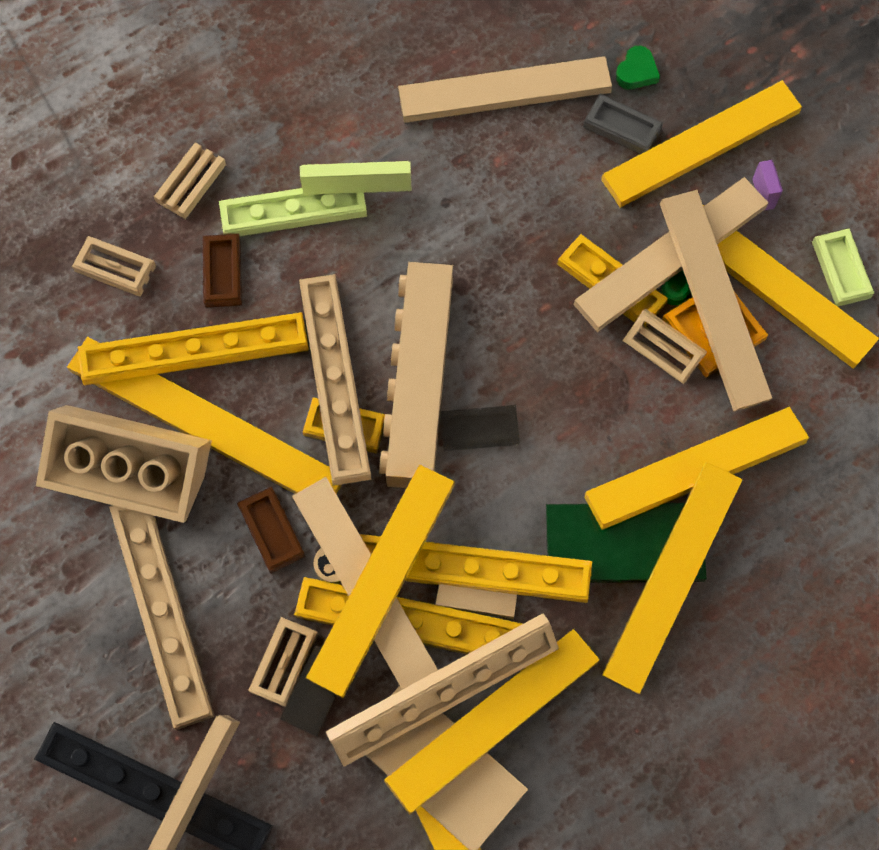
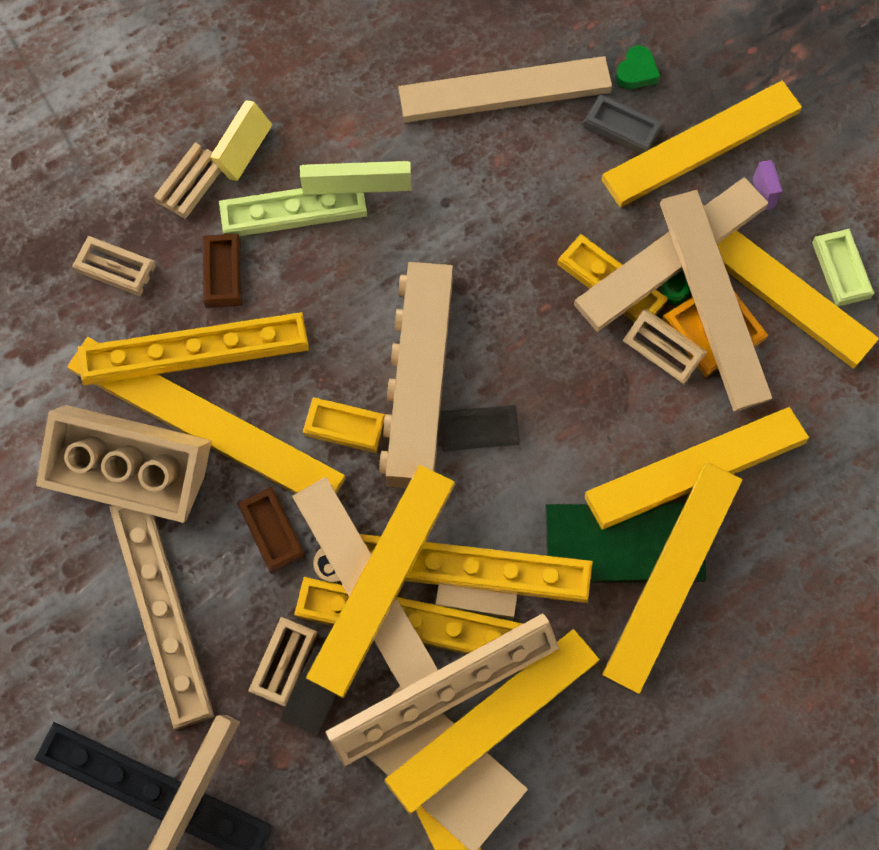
(241, 140): none -> light yellow tile
(334, 380): tan tile -> none

